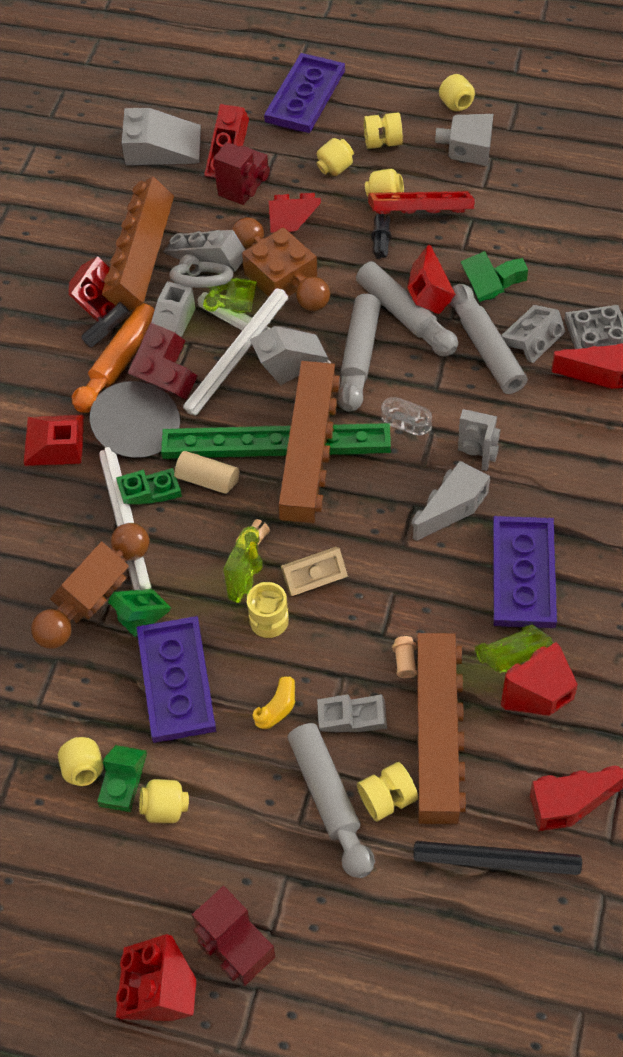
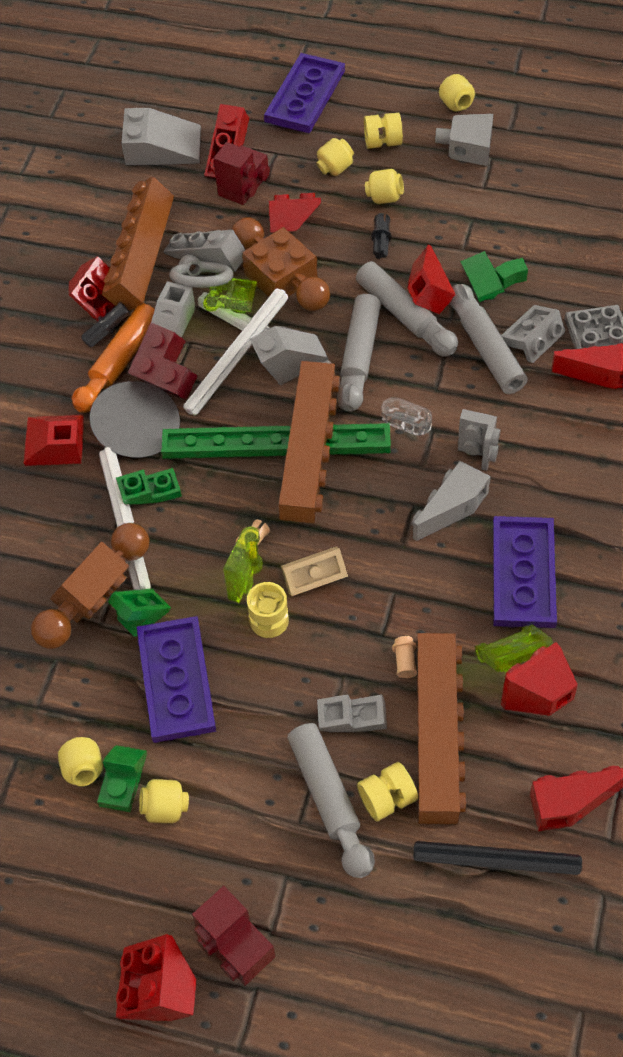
(206, 472): tan brick -> none
(278, 707): yellow arm -> none
(429, 201): red plate -> none

